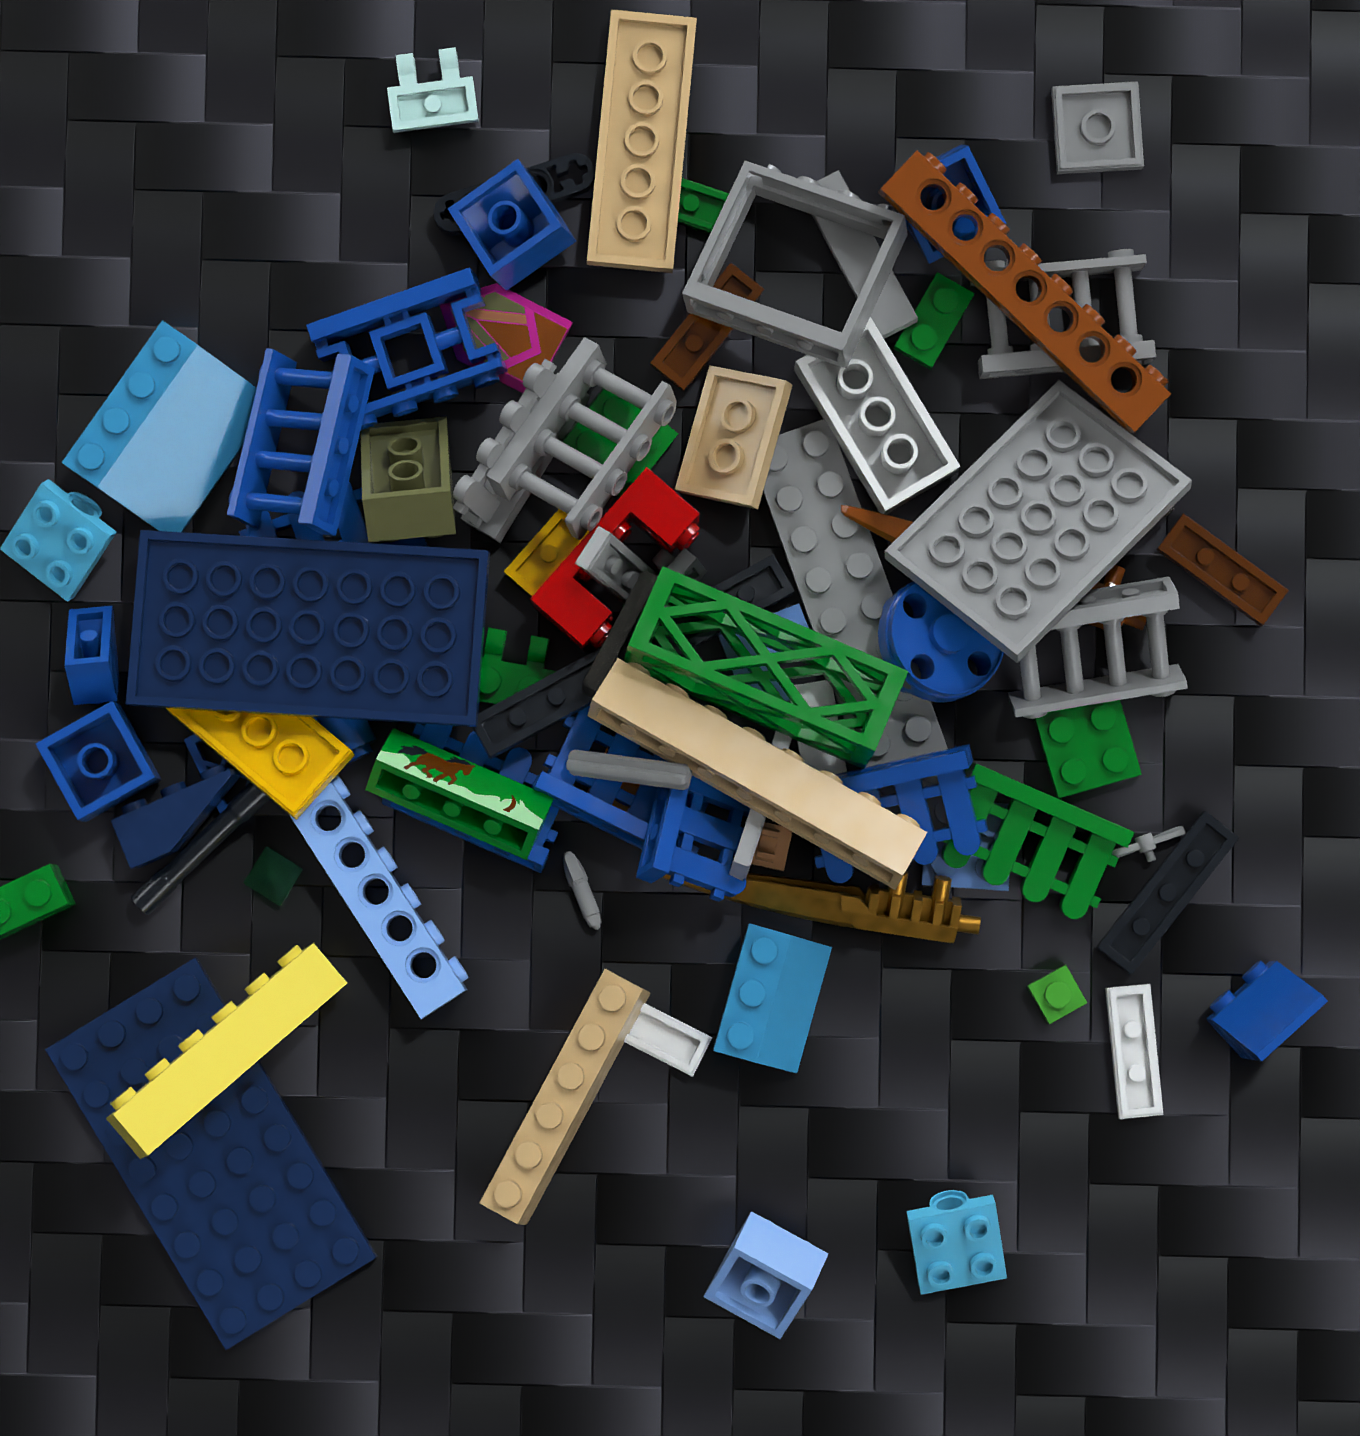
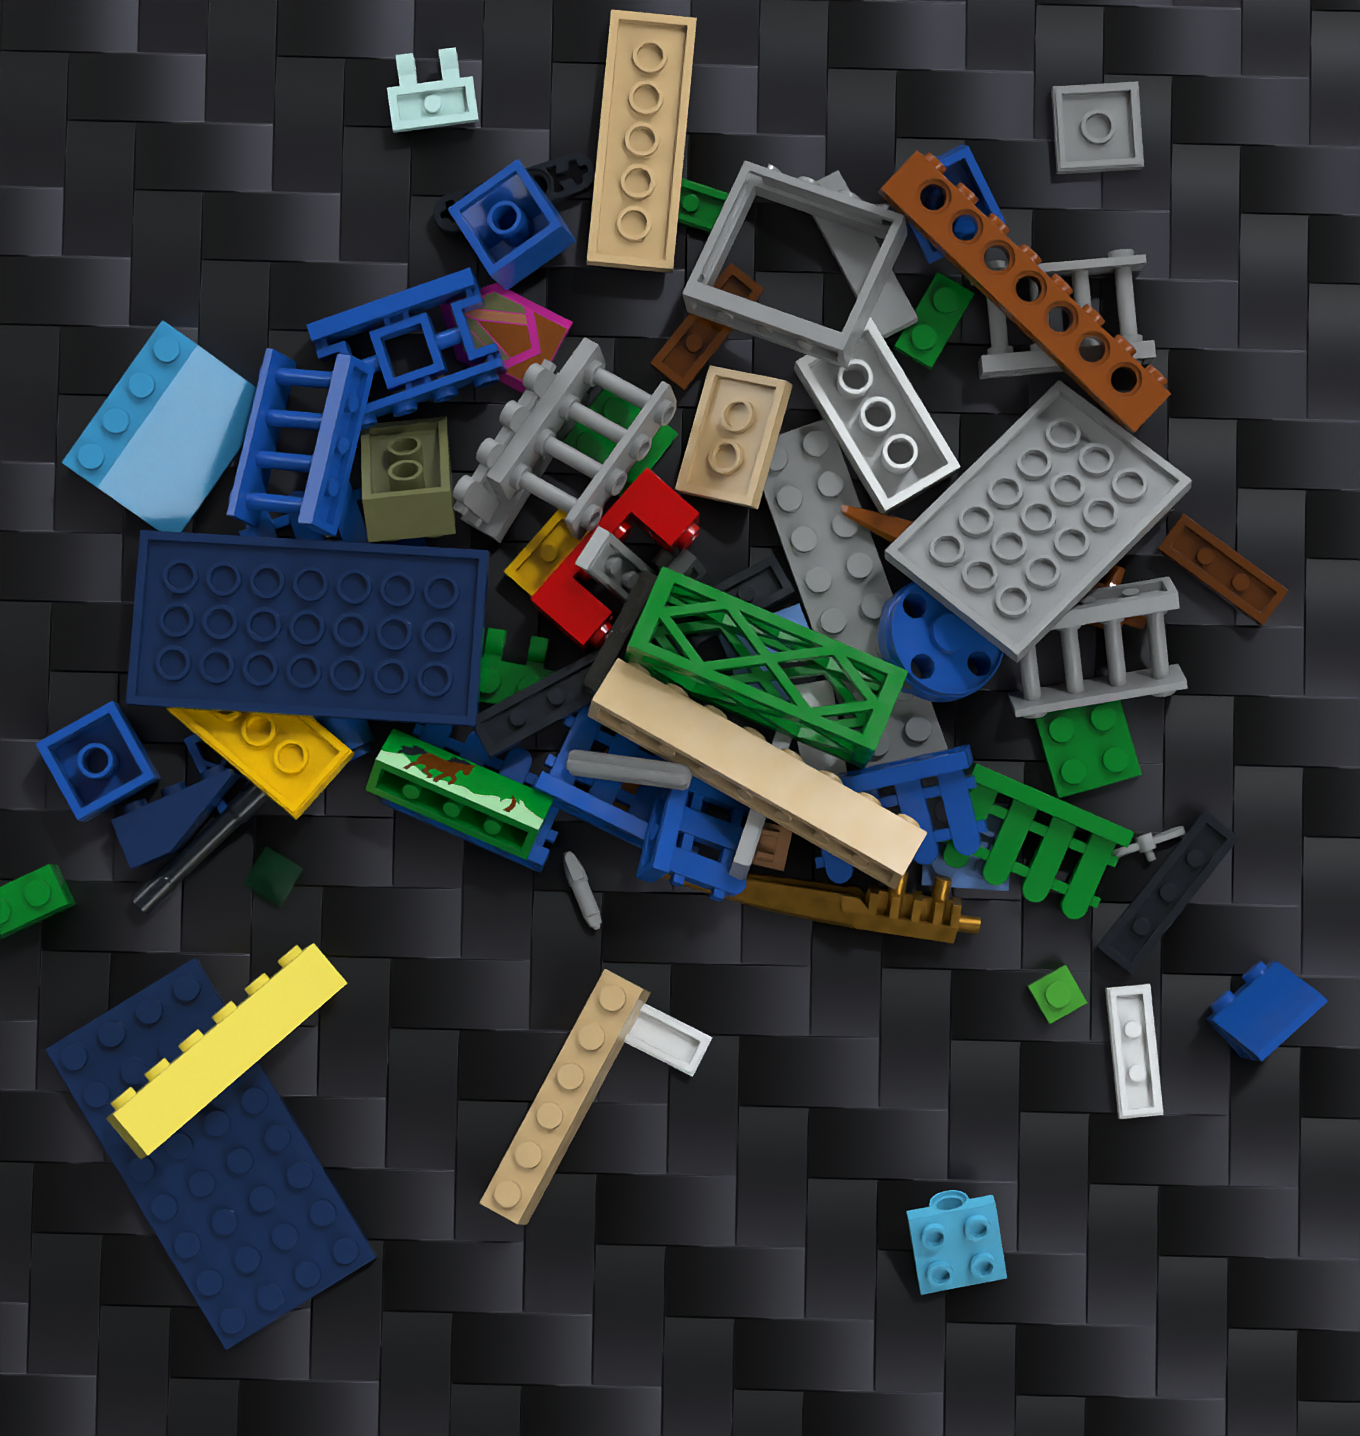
(59, 538): medium azure plate -> none
(92, 655): blue slope -> none
(423, 993): light blue brick -> none
(766, 1275): light blue slope -> none
(772, 998): dark azure slope -> none

